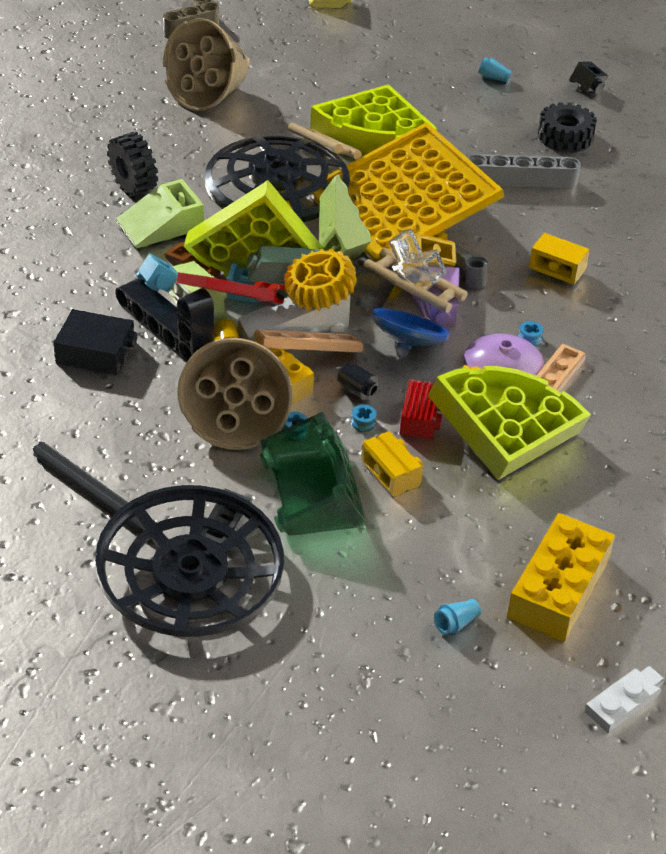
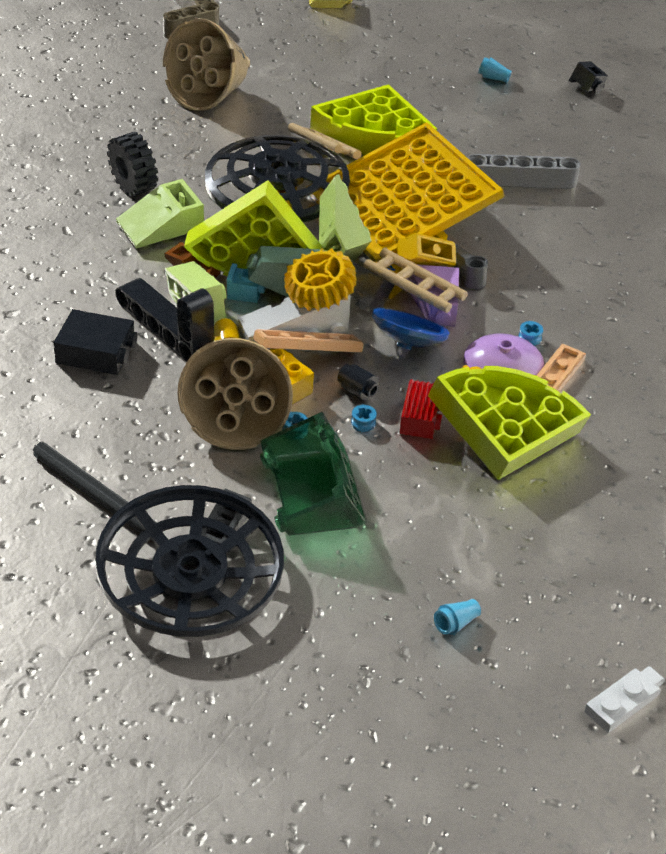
(157, 273): medium azure brick -> none
(254, 291): red tile -> none
(392, 463): yellow brick -> none
(414, 265): clear brick -> none
(559, 258): yellow brick -> none
(560, 577): yellow brick -> none
(567, 127): black tyre -> none

